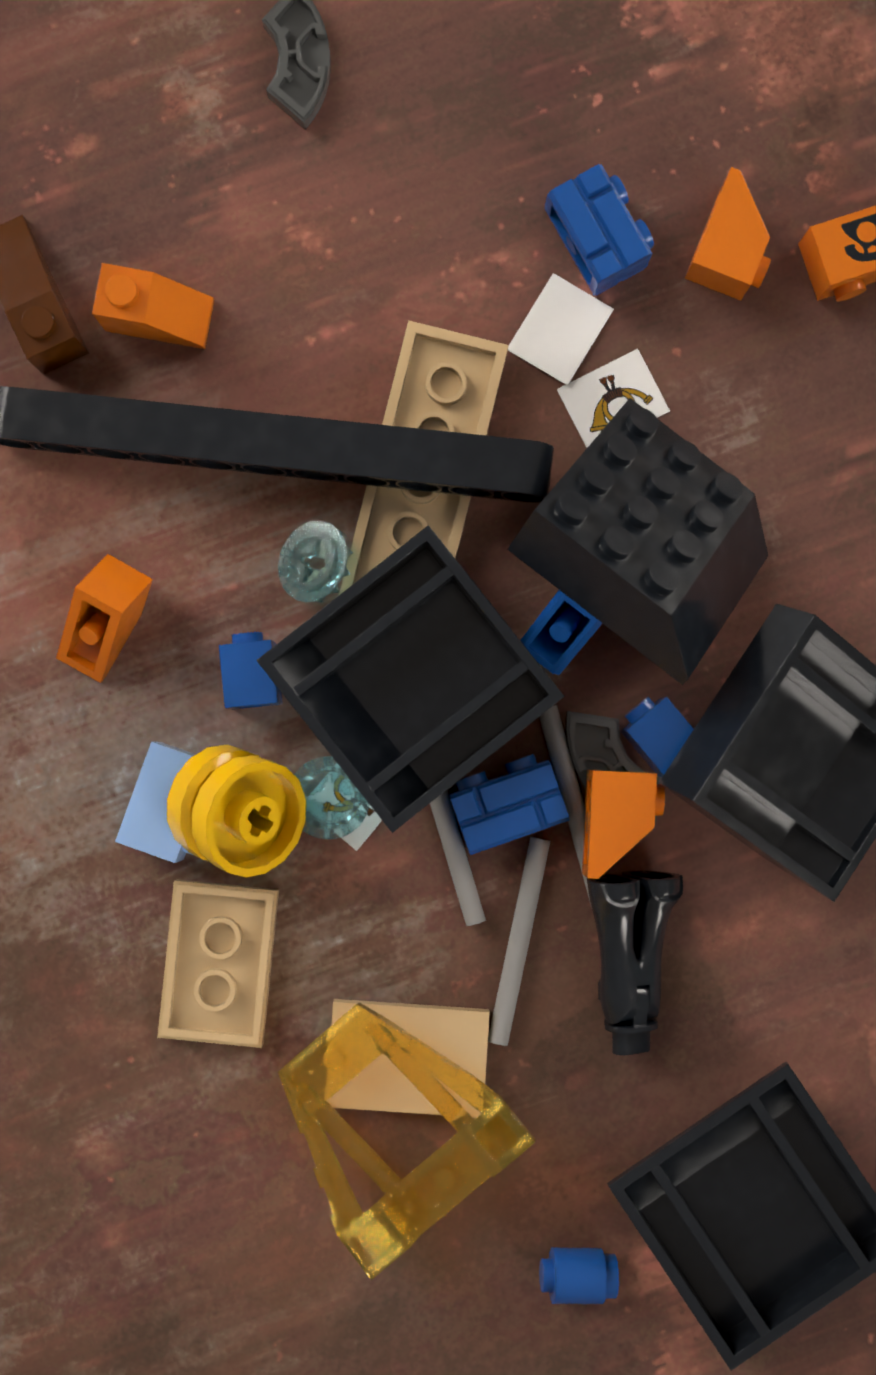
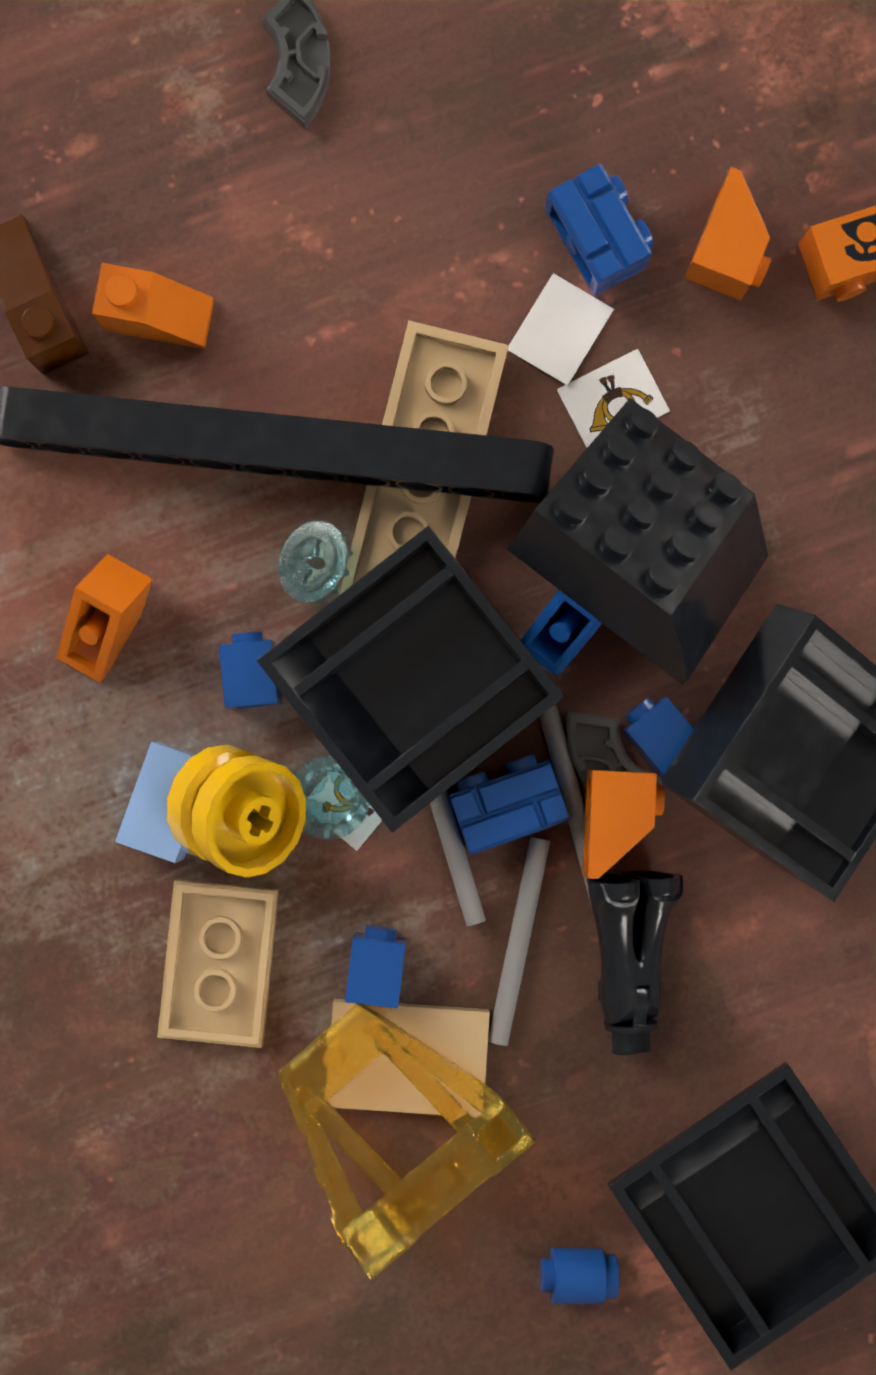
(376, 967): none -> blue brick

